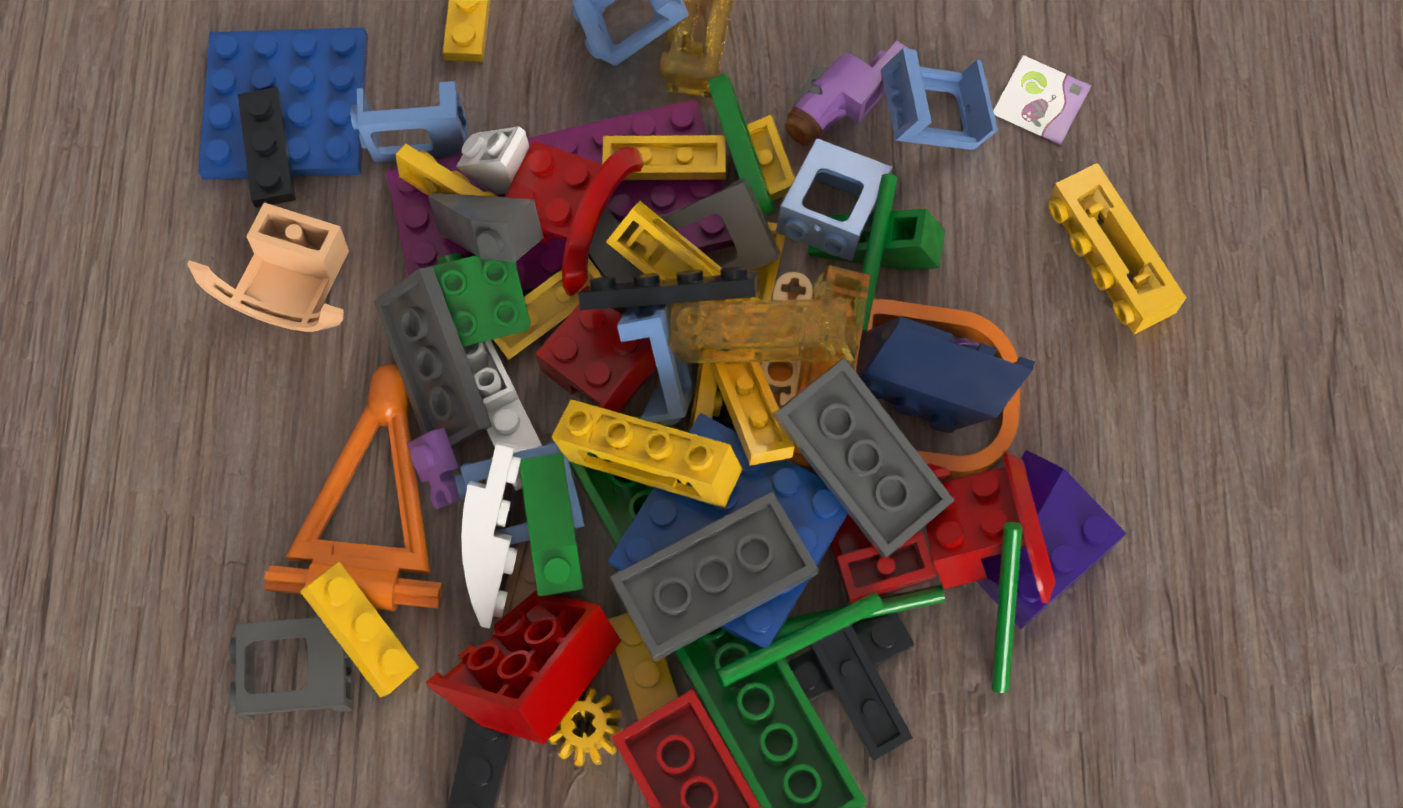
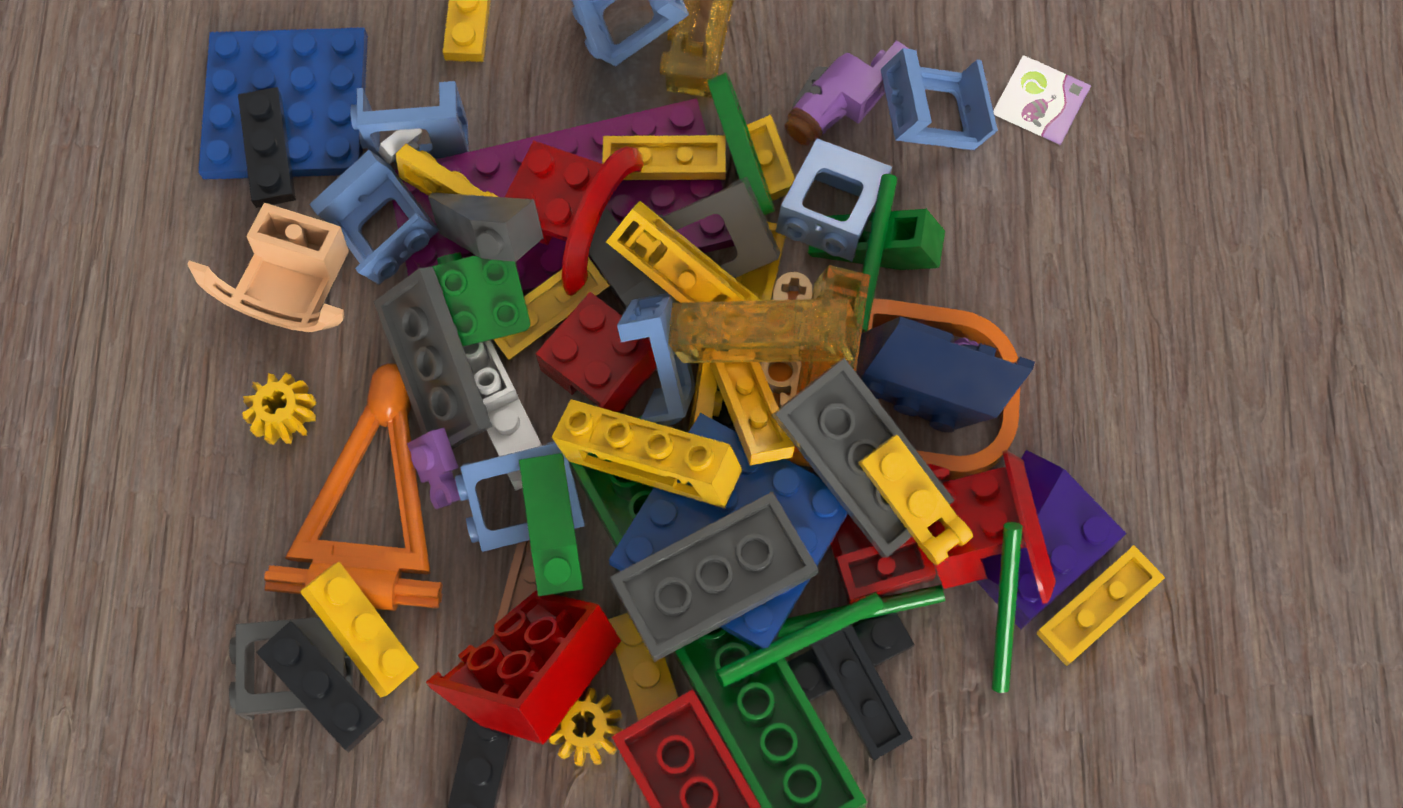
(285, 420): none -> yellow gear
(319, 686): none -> black plate
(356, 198): none -> medium blue window
(395, 142): none -> white plate
(484, 551): white slope -> none
(494, 157): white slope -> none
(650, 290): black plate -> none
(914, 498): none -> yellow plate
(1077, 205): yellow brick -> none
(1100, 605): none -> yellow plate

